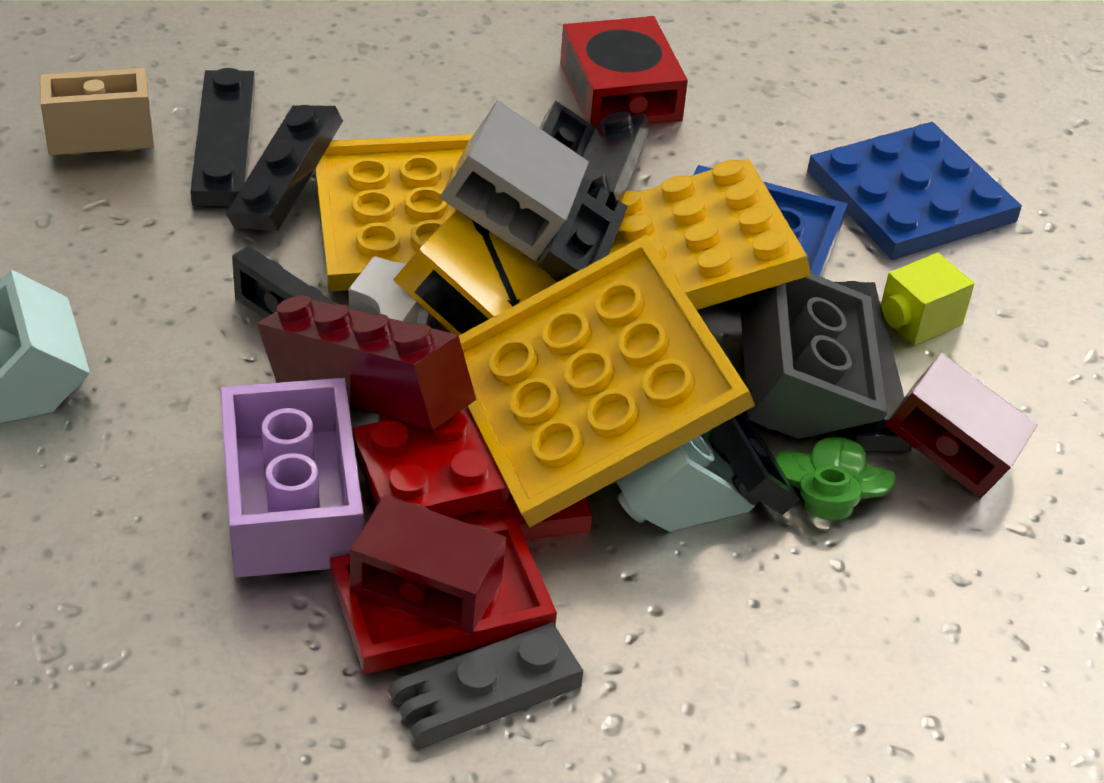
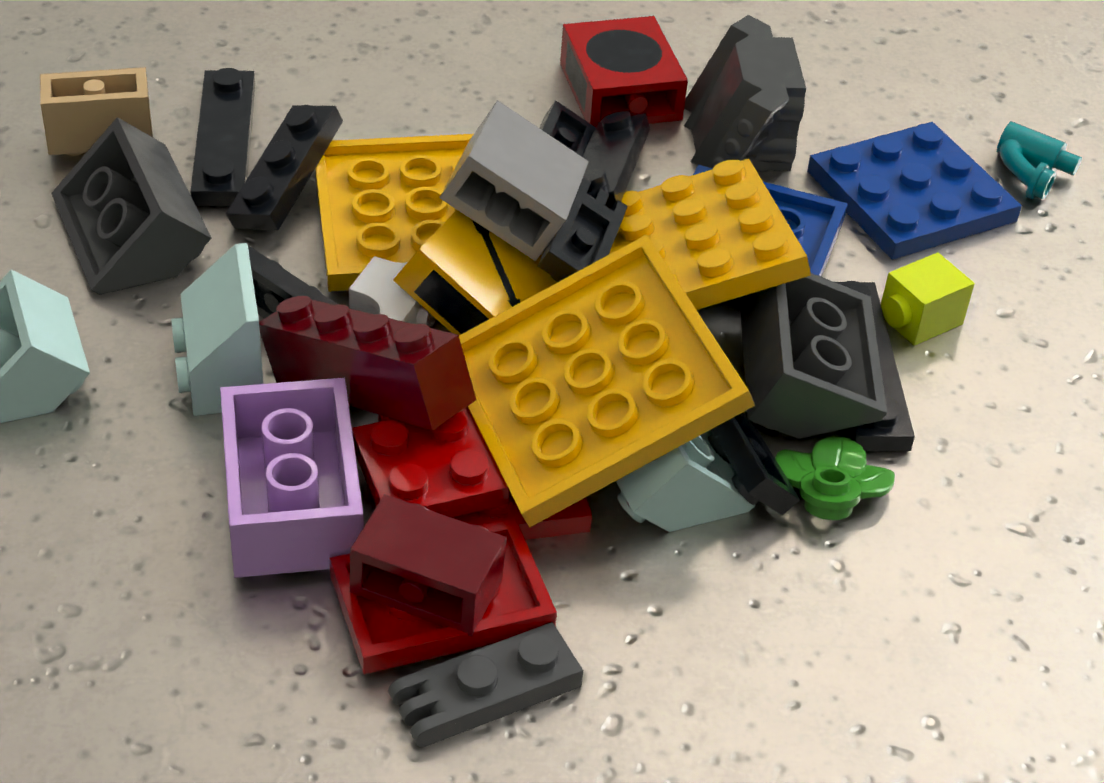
(129, 212): none -> dark grey slope
(218, 332): none -> light aqua slope
(748, 100): none -> dark grey slope
(961, 425): brick -> none
(1035, 158): none -> teal plant

